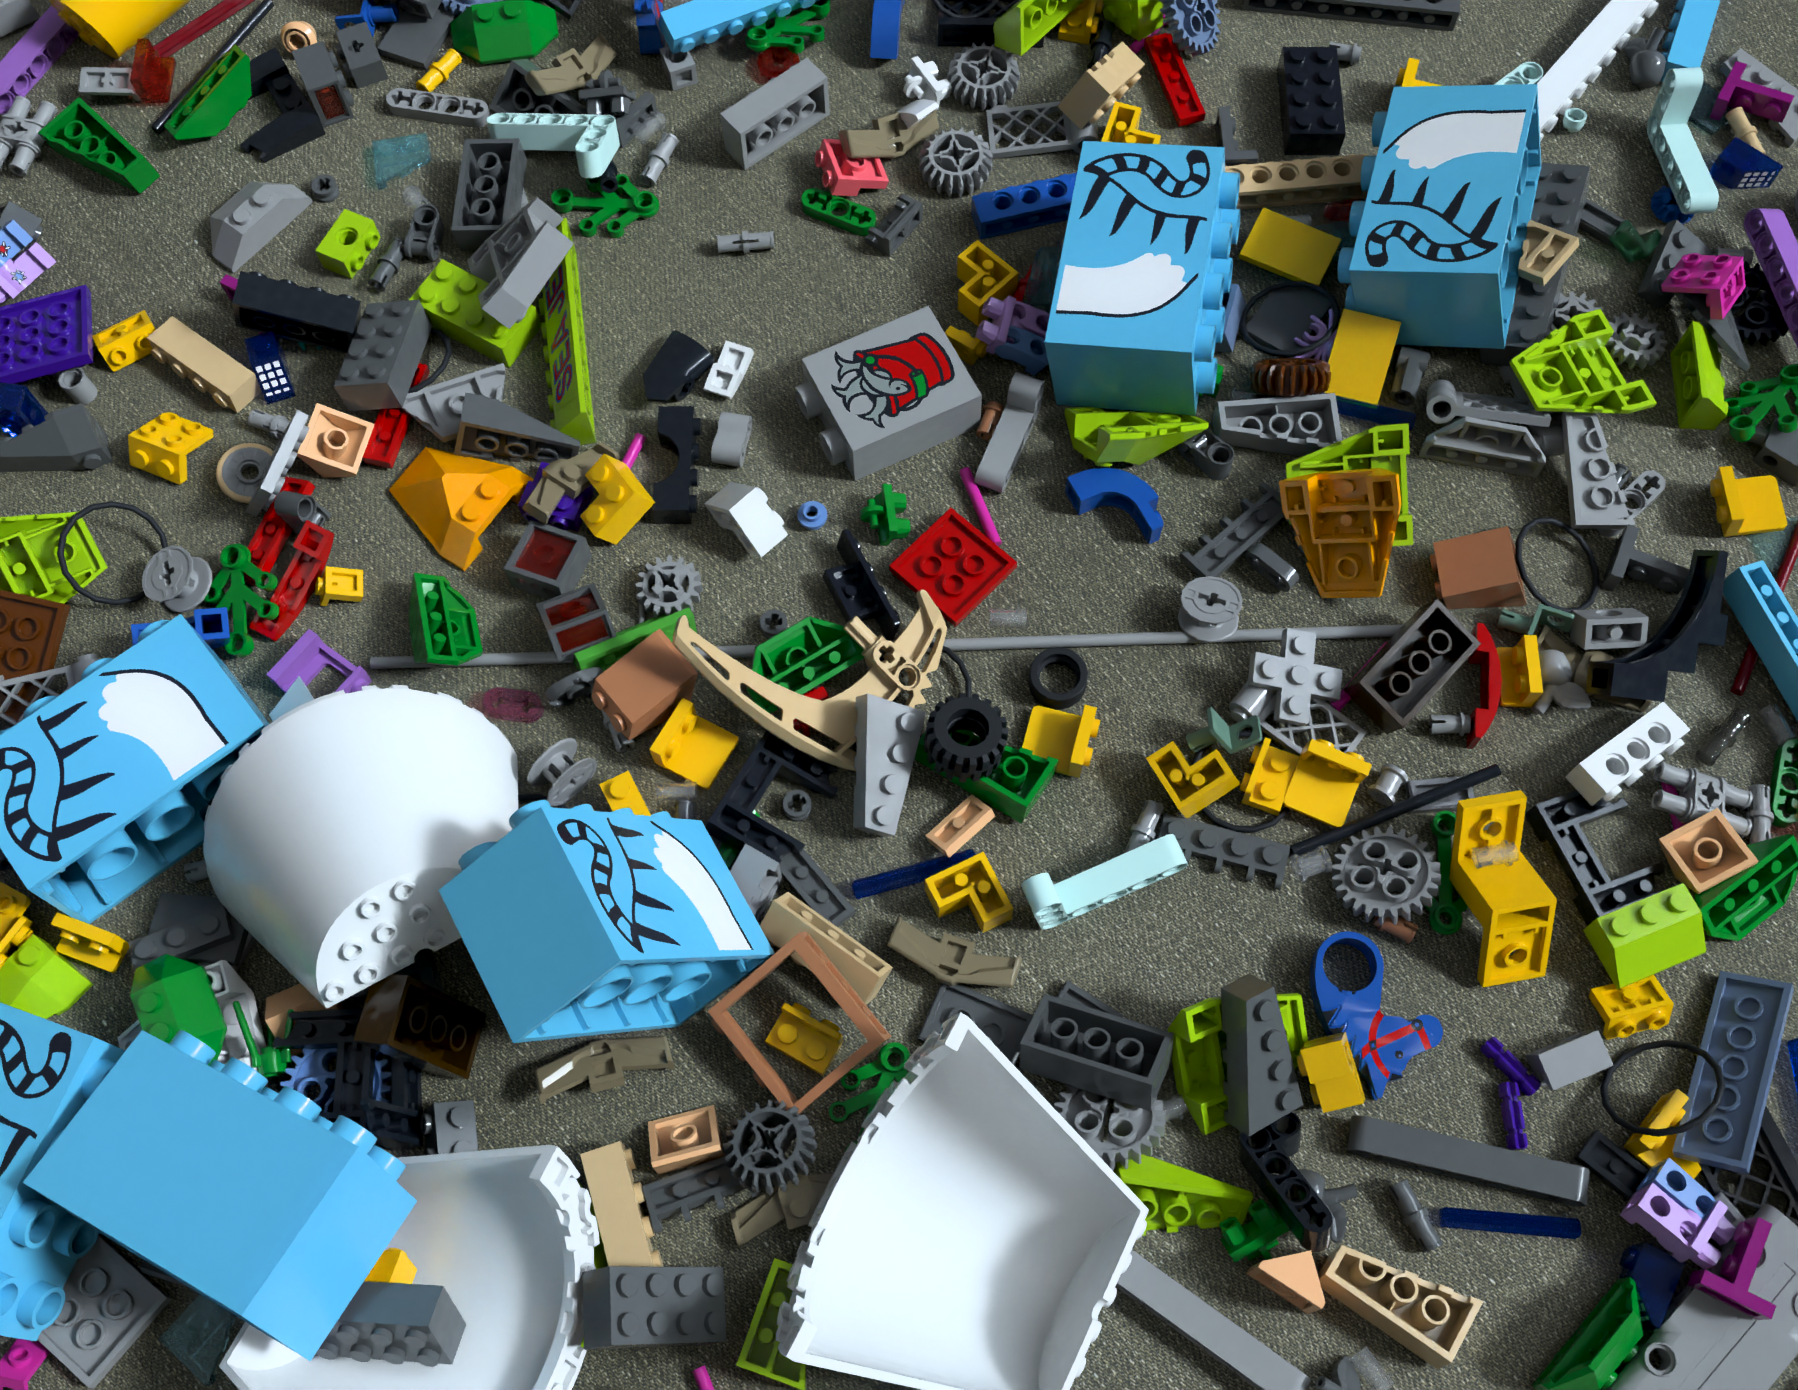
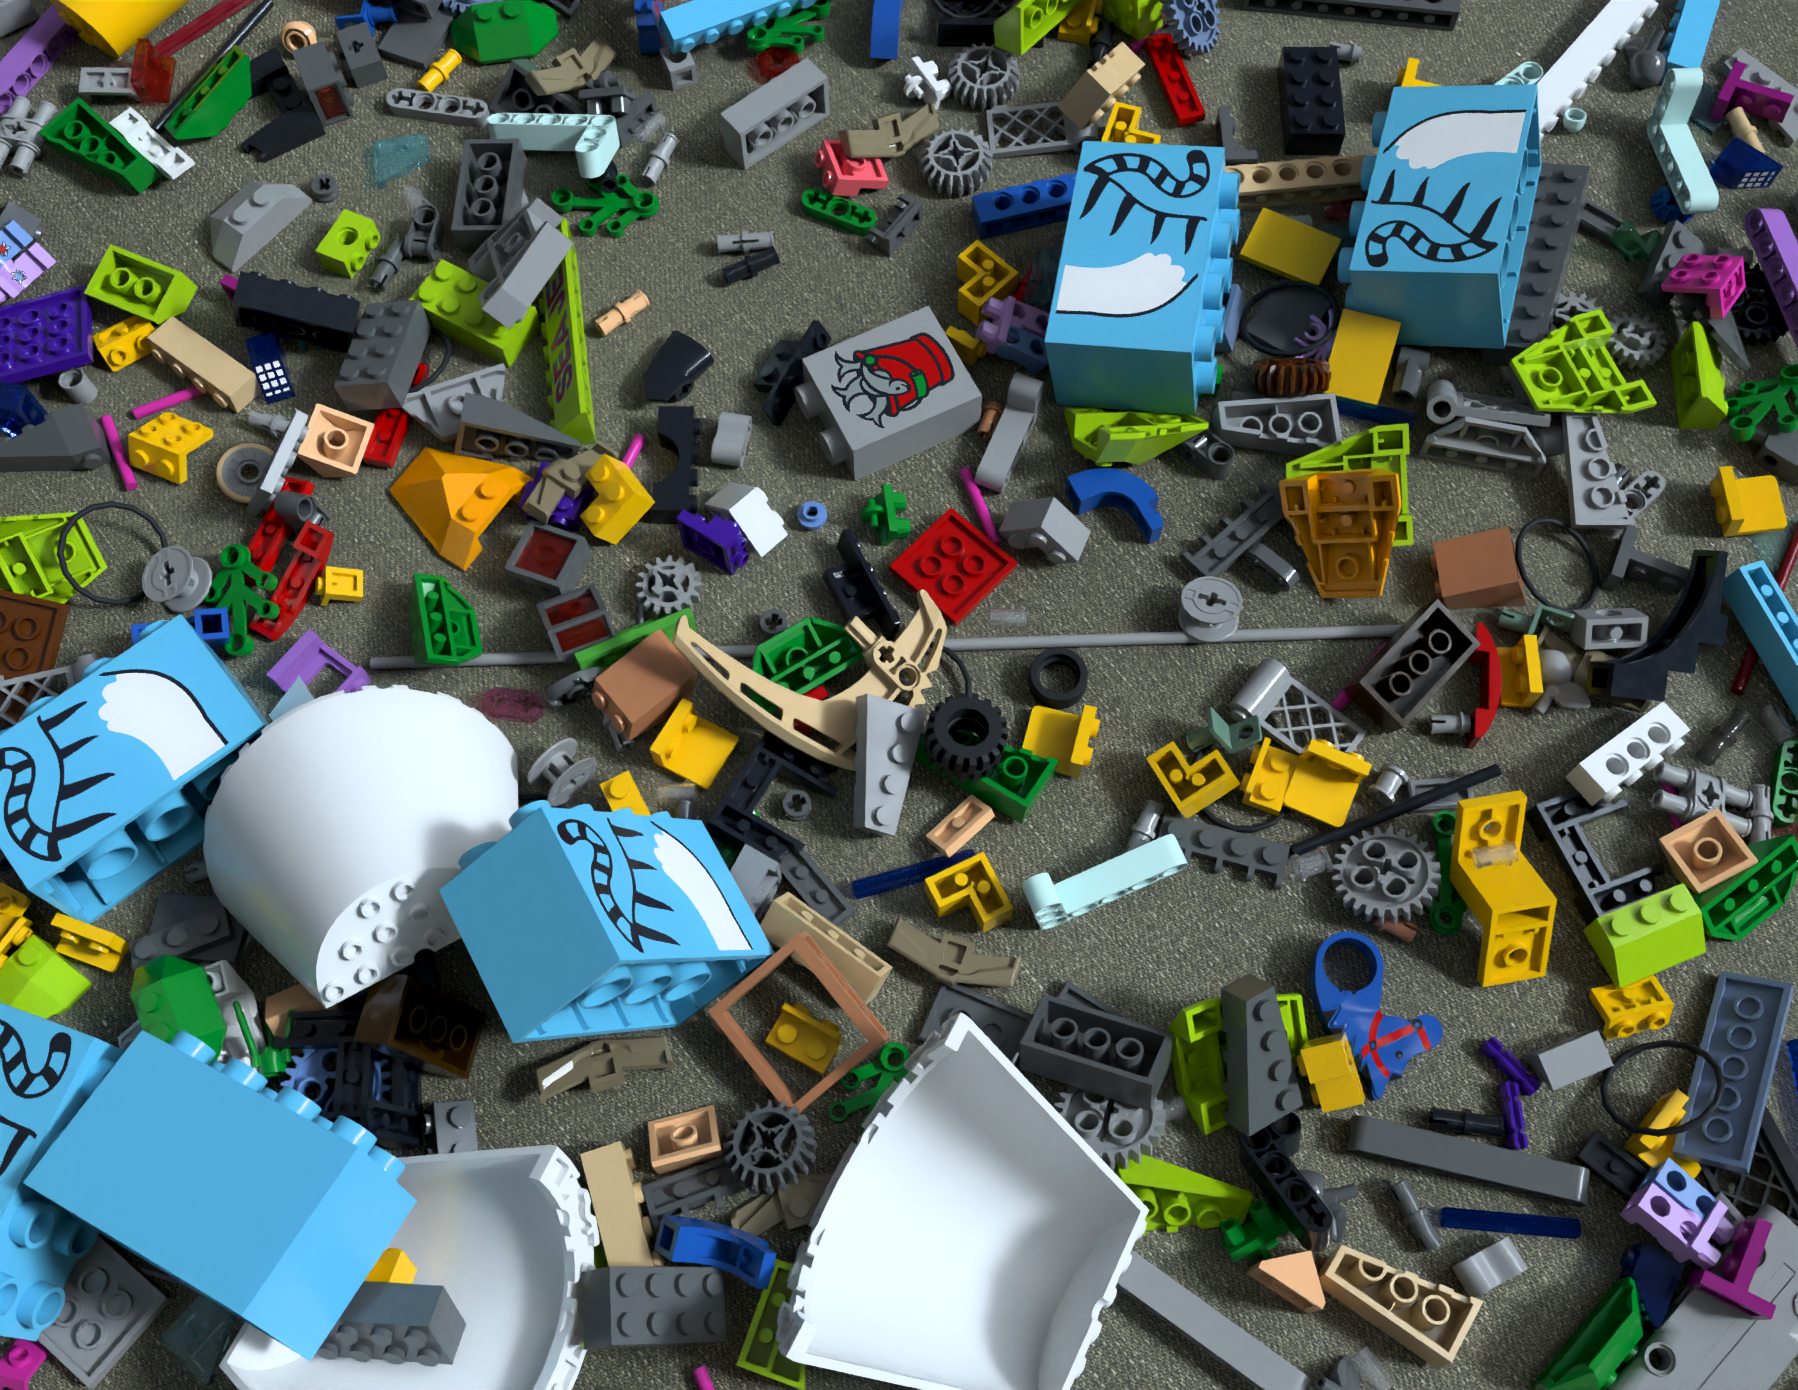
(118, 452): none -> dark pink bar
(140, 286): none -> lime slope
(159, 153): none -> white slope
(166, 402): none -> dark pink bar
(622, 313): none -> light nougat pin
(715, 541): none -> dark purple plate
(716, 1246): none -> blue arch
(729, 370): white slope -> none
(751, 265): none -> black pin
(785, 371): none -> black bracket
(916, 111): white slope -> none
(1047, 526): none -> light grey brick
(1295, 677): light grey plate -> none
(1466, 1122): none -> black pin
(1489, 1267): none -> light grey axle
(1544, 252): tan wing -> none

